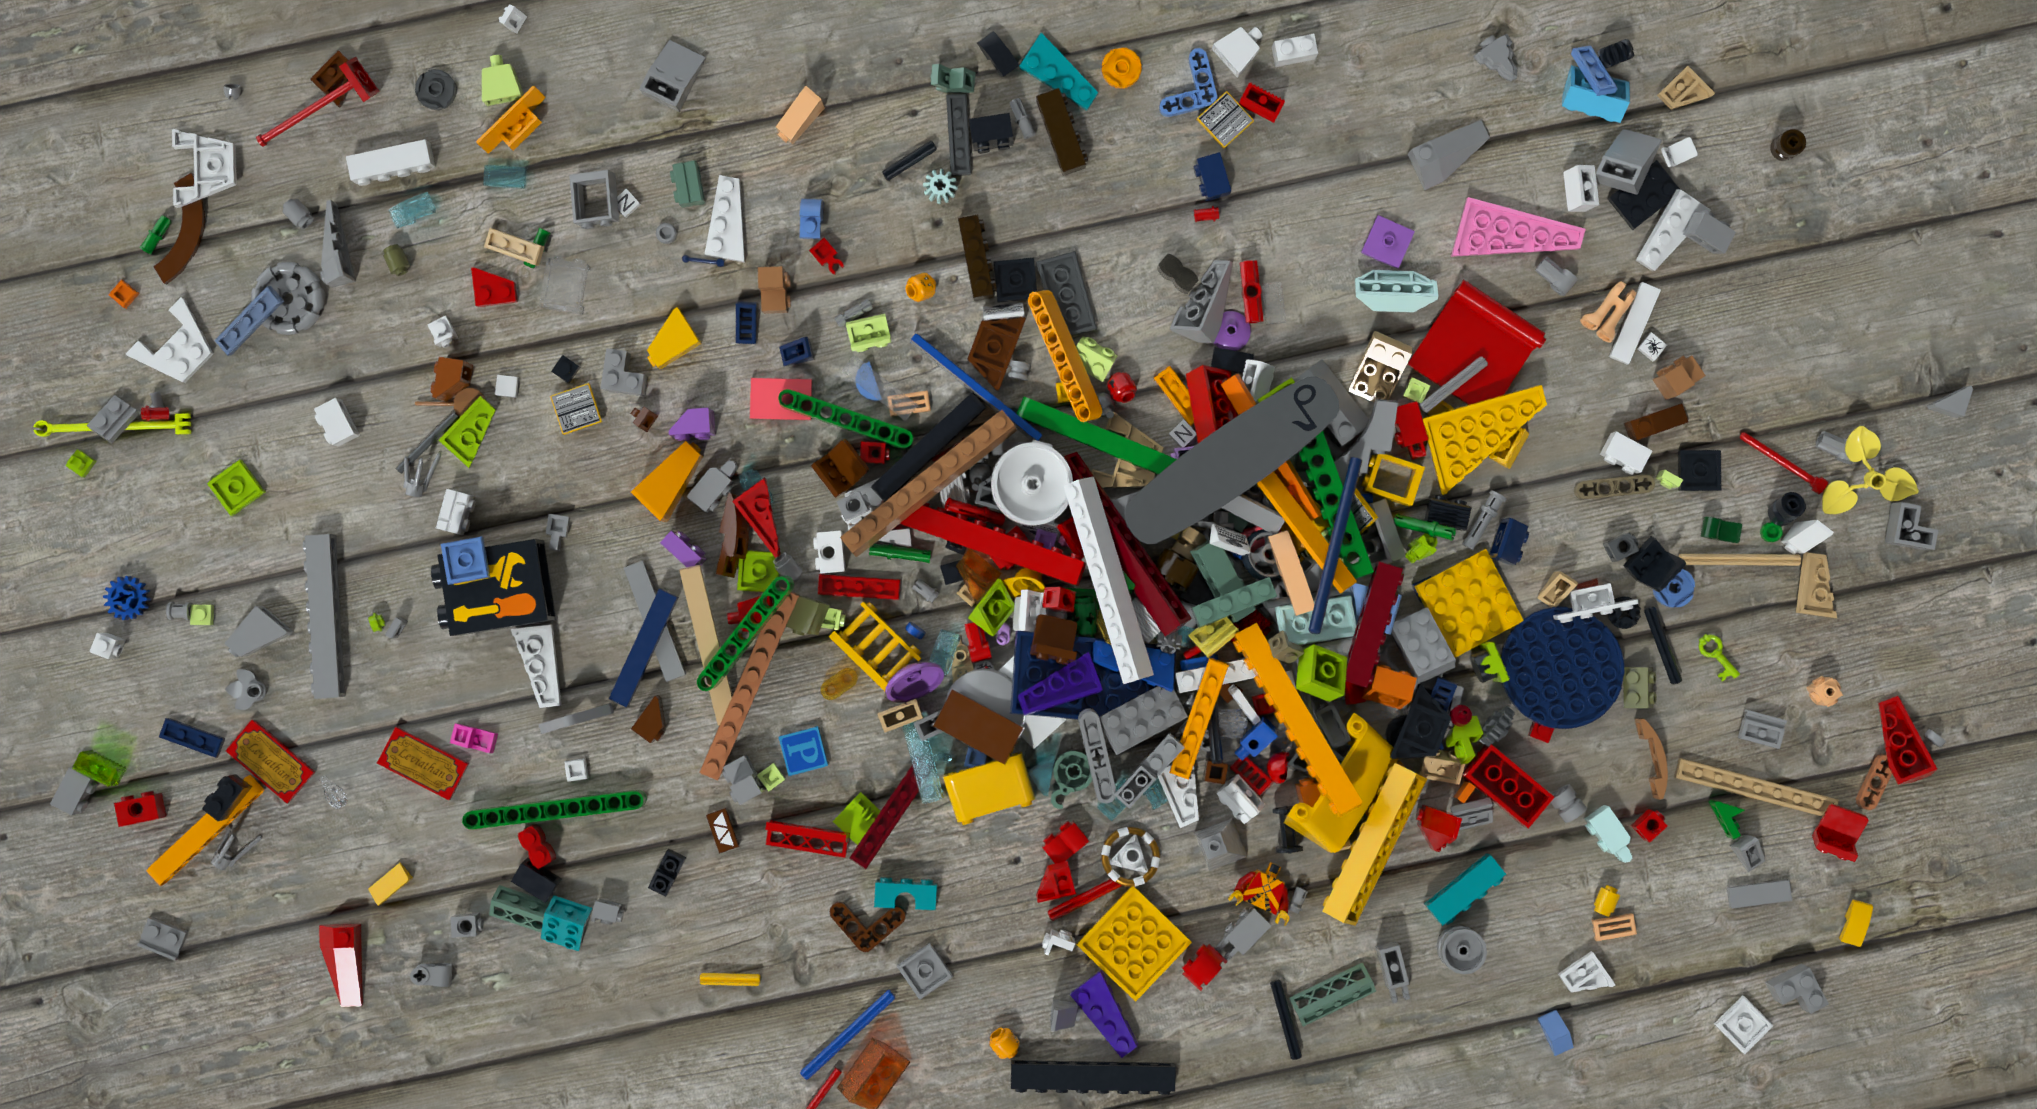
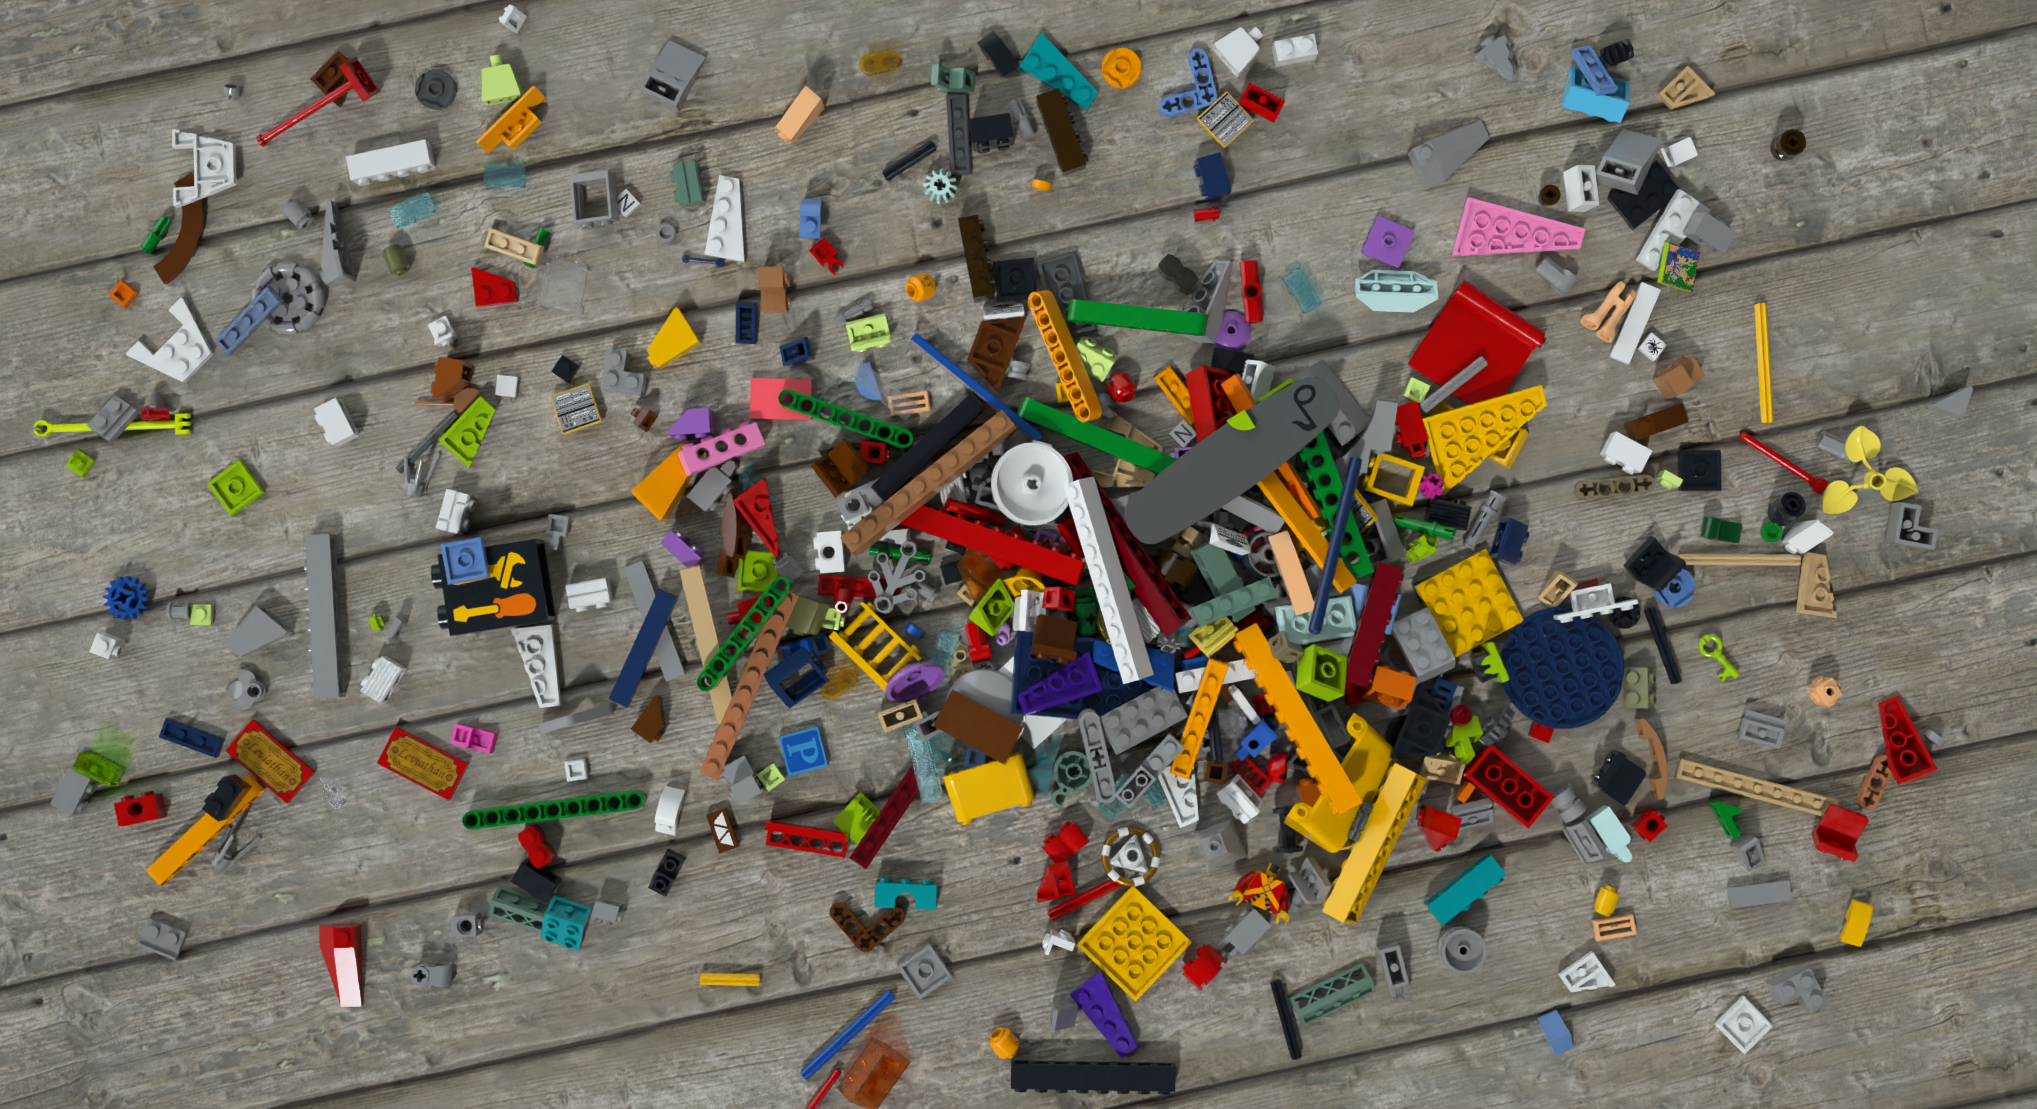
(382, 679): none -> white brick
(390, 884): yellow slope -> none
(589, 593): none -> white brick
(669, 810): none -> white brick
(693, 463): none -> bright pink brick
(802, 687): none -> dark blue window
(816, 643): none -> blue slope
(843, 599): none -> red cone
(879, 60): none -> clear yellow plate
(894, 579): none -> light grey plant
(1041, 185): none -> light orange tile
(1049, 543): none -> clear red tile
(1137, 317): none -> green beam
(1241, 421): none -> lime tile
(1302, 290): none -> clear light blue slope
(1311, 882): none -> light grey bracket
(1360, 821): none -> dark grey axle
(1380, 367): tan slope -> none
(1431, 485): none -> dark pink gear
(1552, 191): none -> dark brown bush
(1585, 841): none -> light grey plate
(1613, 550): dark grey brick -> none
(1618, 777): none -> black bracket
(1678, 267): none -> tile
(1764, 366): none -> yellow axle

